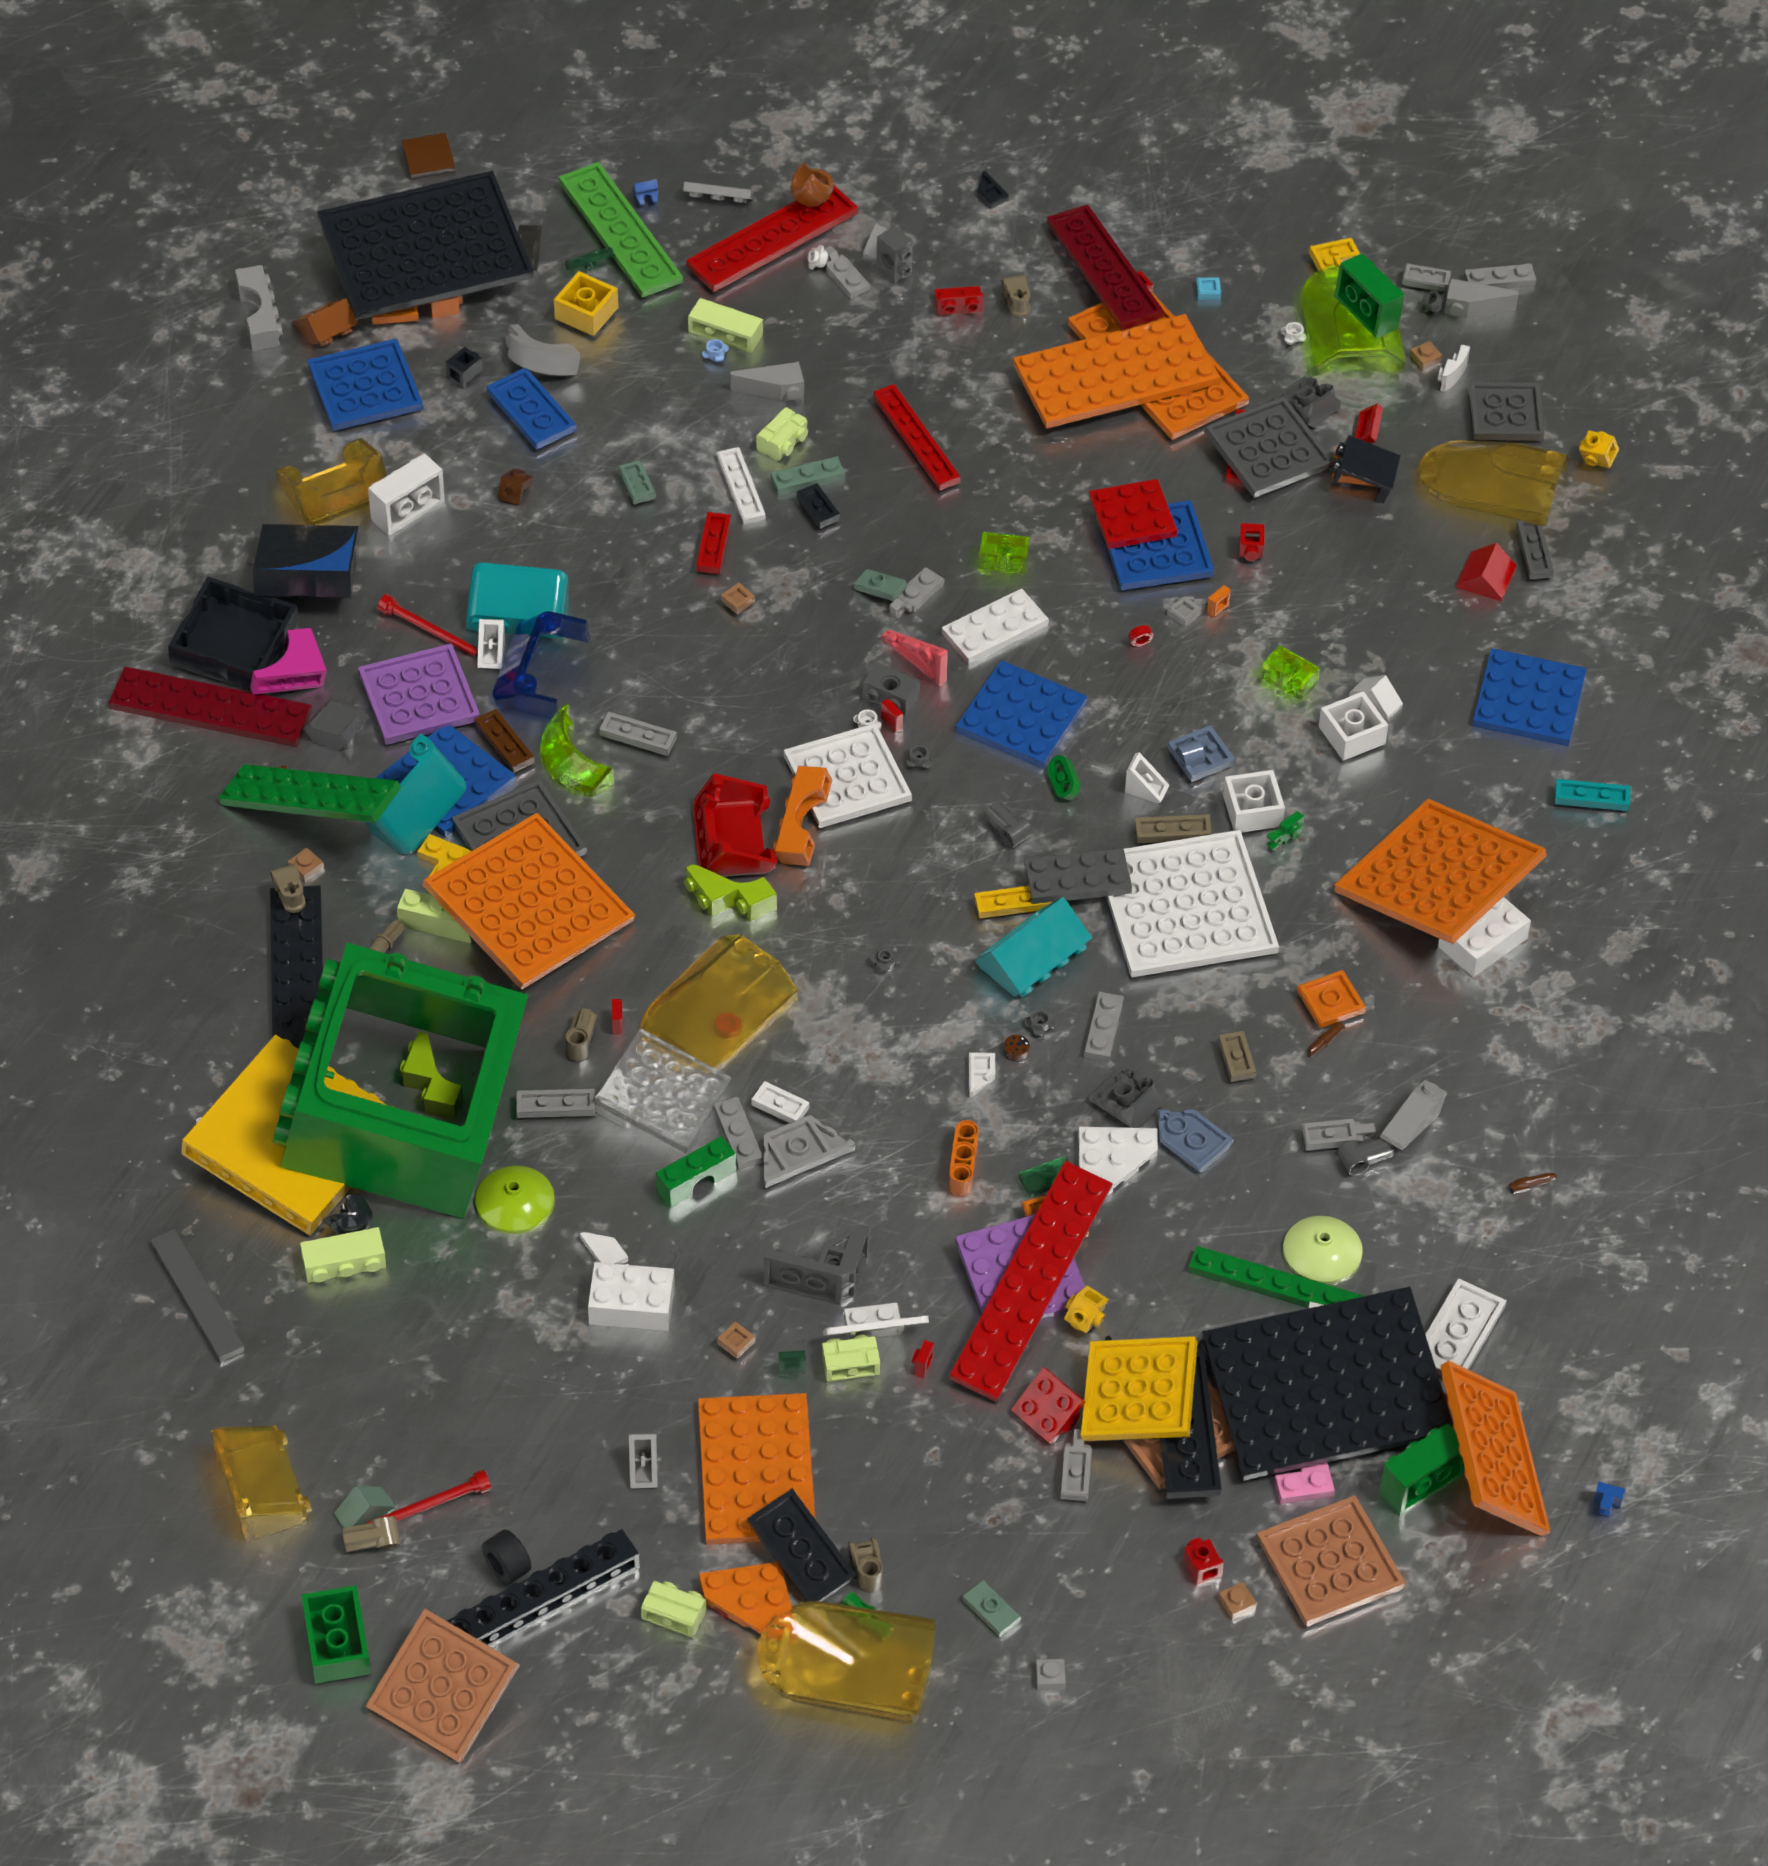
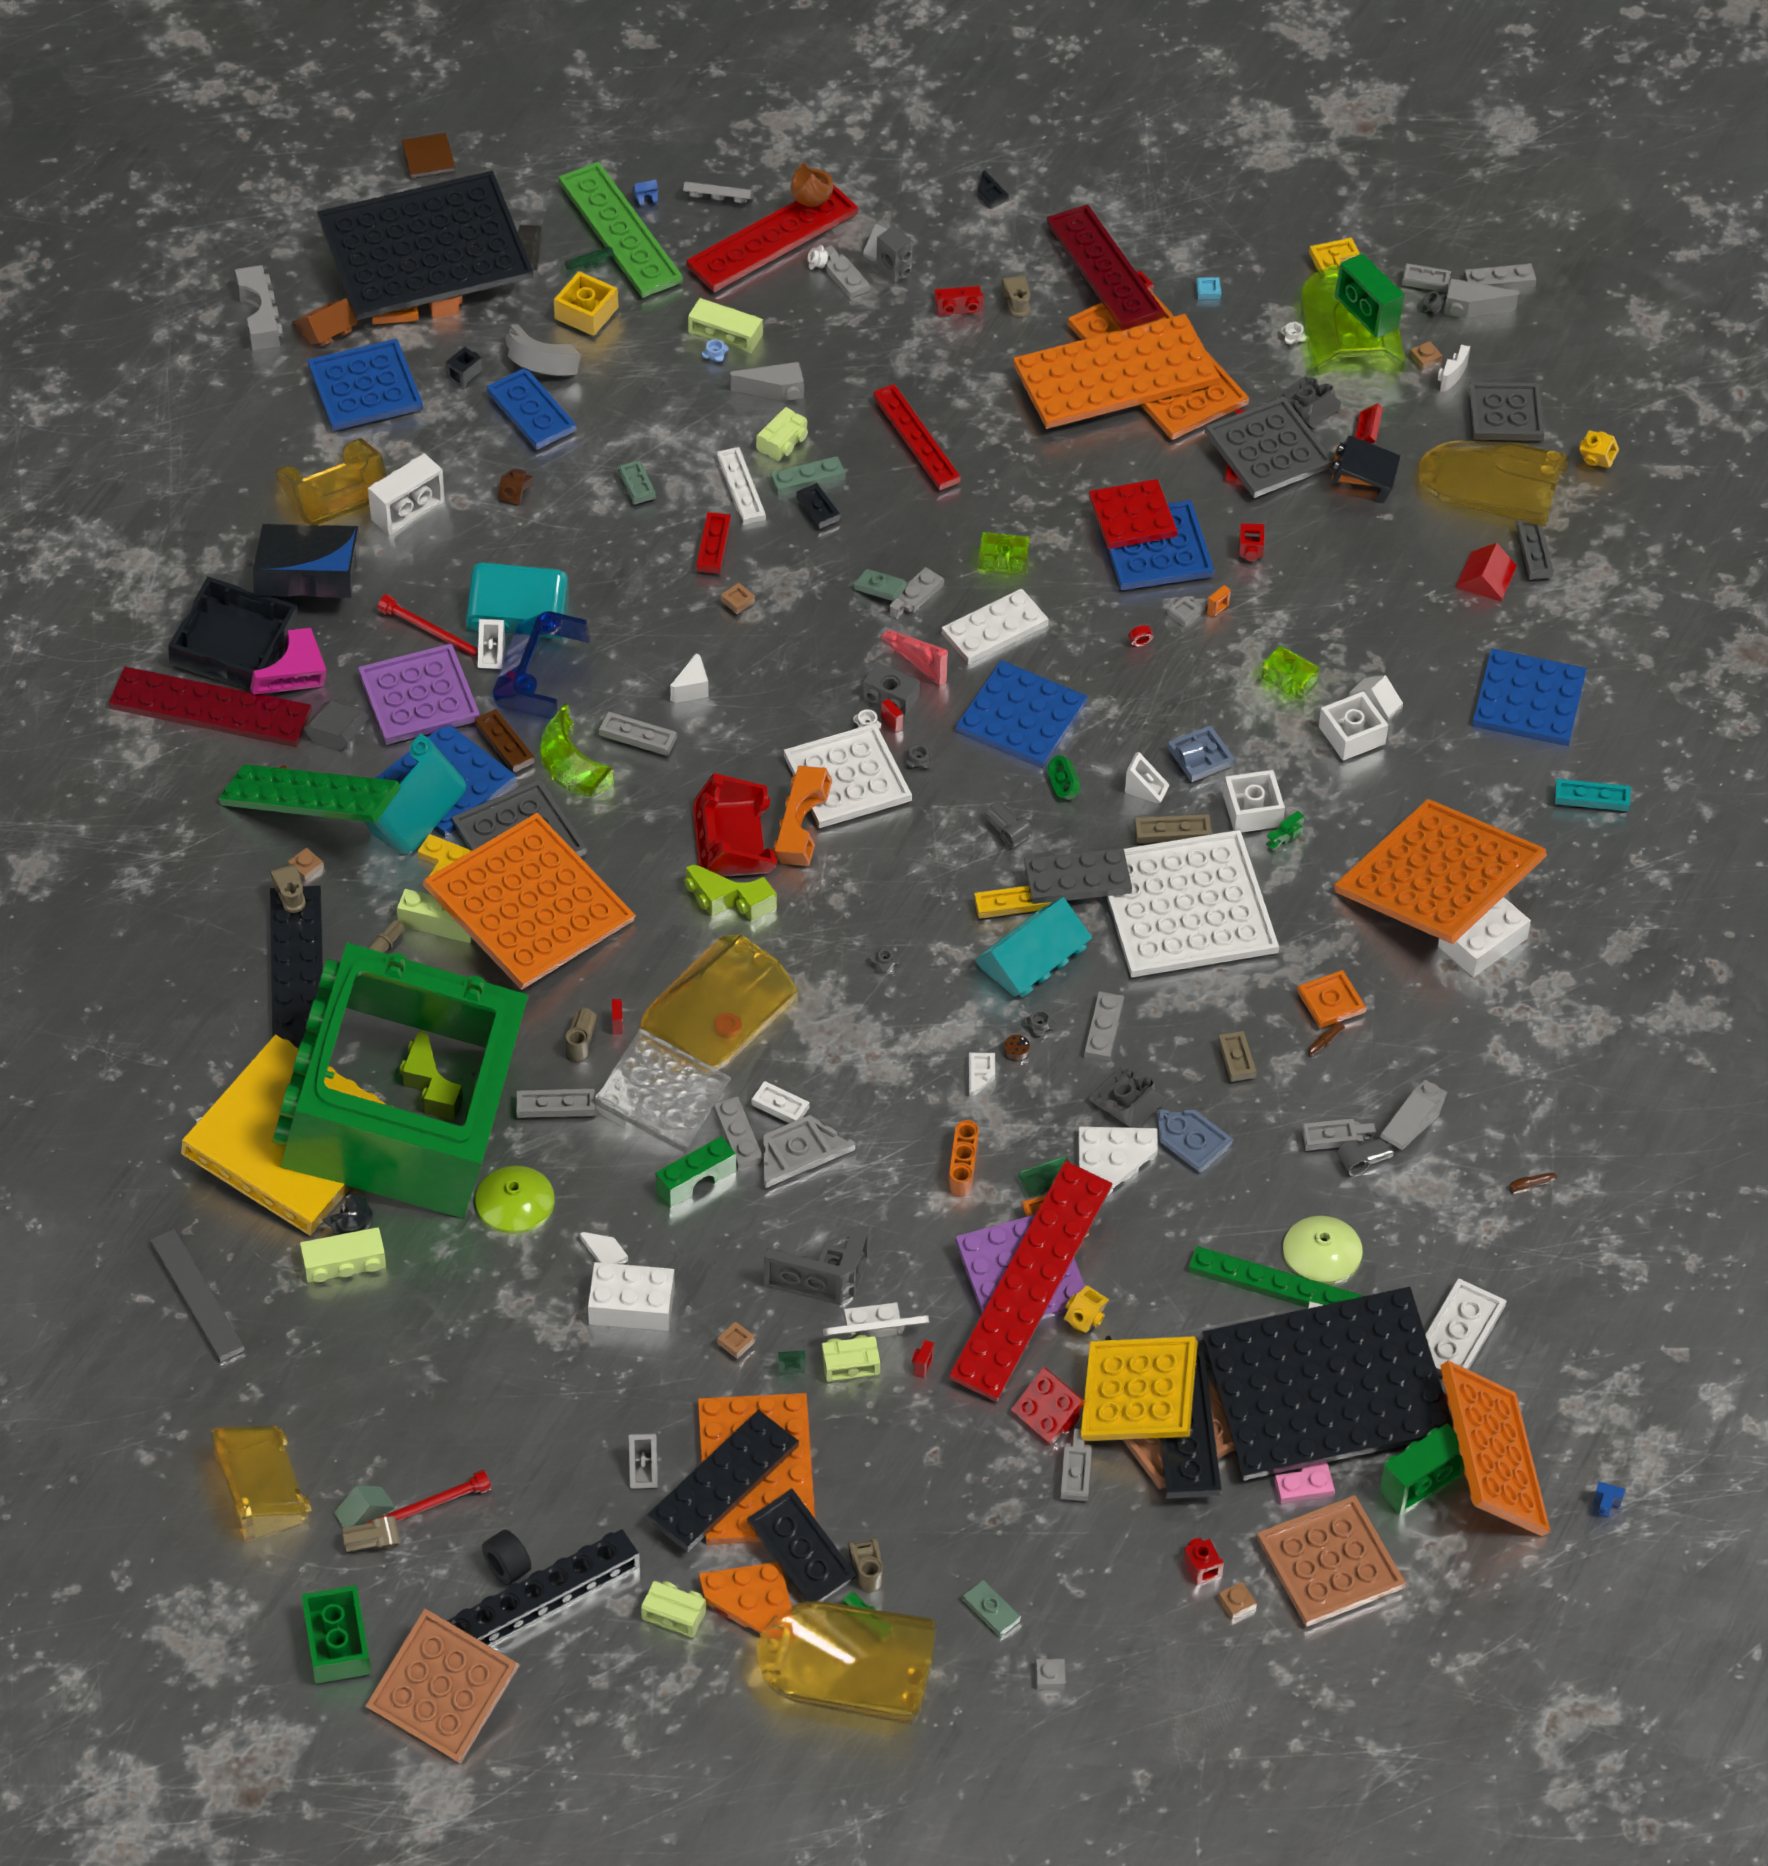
(690, 683): none -> white slope
(722, 1480): none -> black plate

